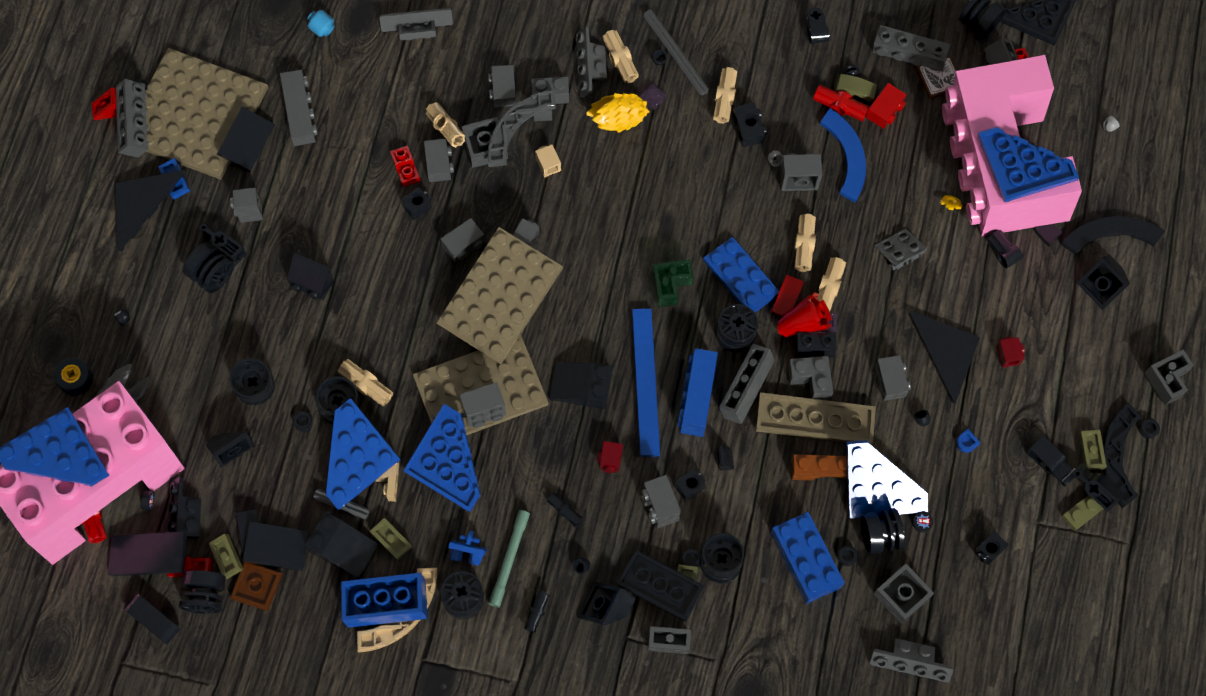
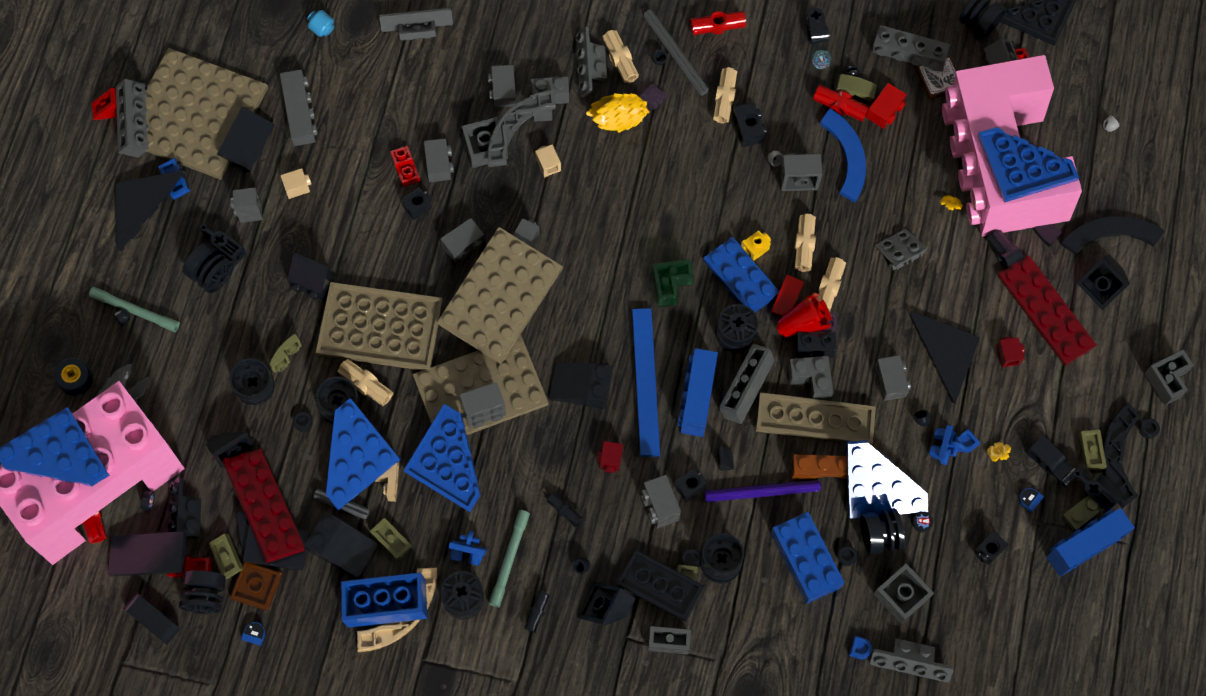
(106, 297): none -> sand green piece
(254, 634): none -> tile
(263, 505): none -> dark red plate
(280, 359): none -> olive slope
(296, 183): none -> tan brick
(379, 326): none -> dark tan plate
(445, 124): tan piece -> none
(728, 21): none -> red piece
(756, 250): none -> yellow brick
(762, 490): none -> dark purple axle
(821, 59): none -> clear light blue tile
(860, 648): none -> blue tile
(947, 437): none -> blue hips
(998, 451): none -> yellow plant
(1030, 499): none -> tile
(1047, 310): none -> dark red plate
(1089, 541): none -> blue brick

